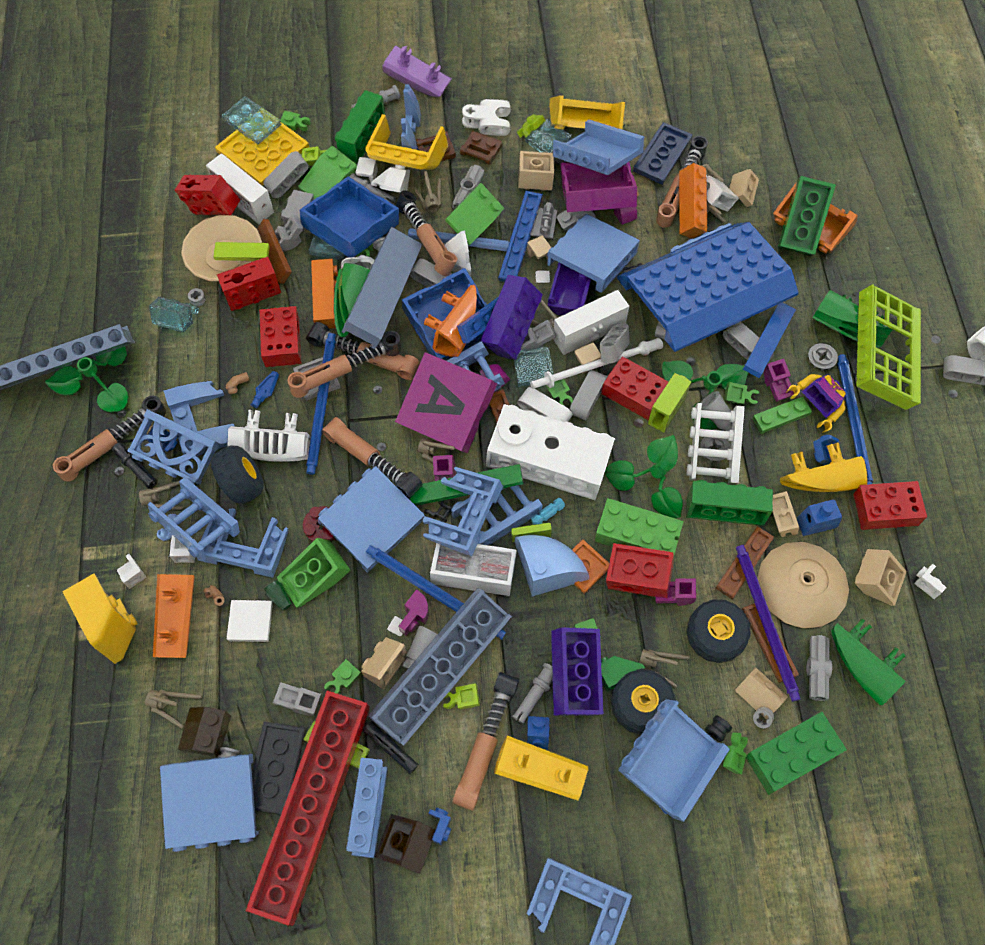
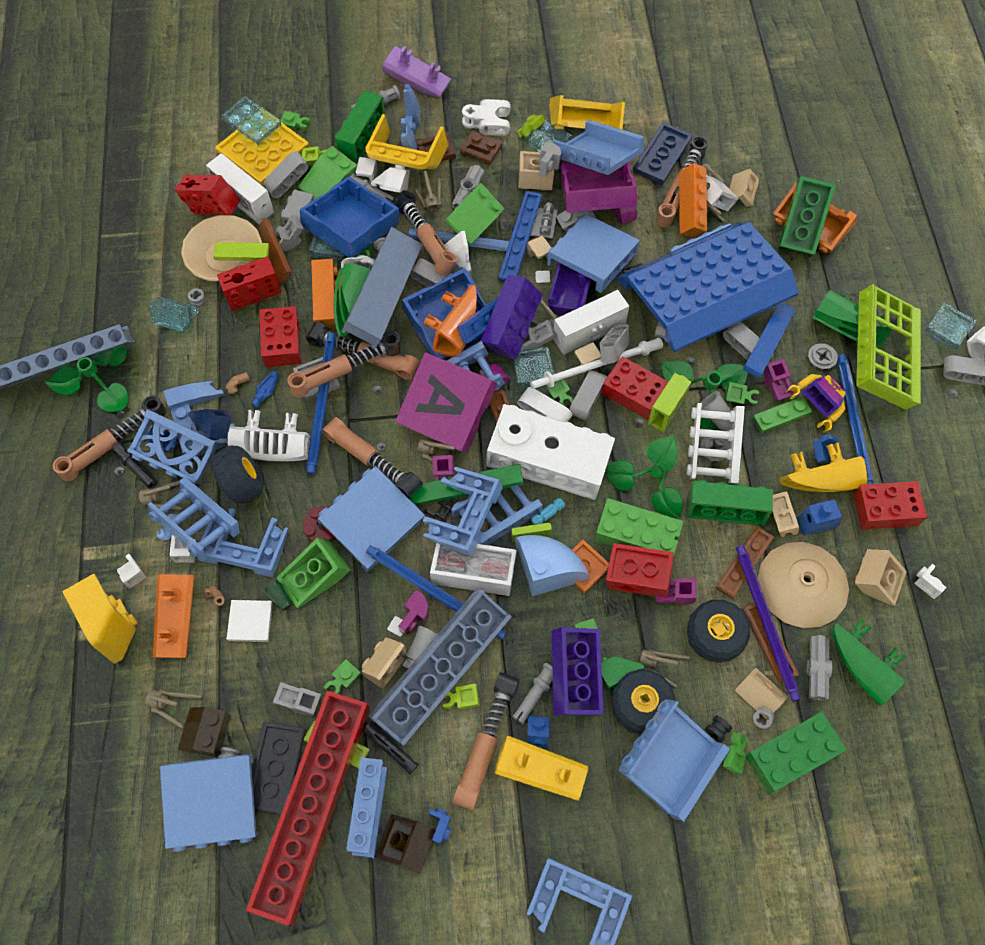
(212, 422): none -> dark blue slope
(549, 158): none -> light grey brick
(950, 325): none -> clear light blue plate

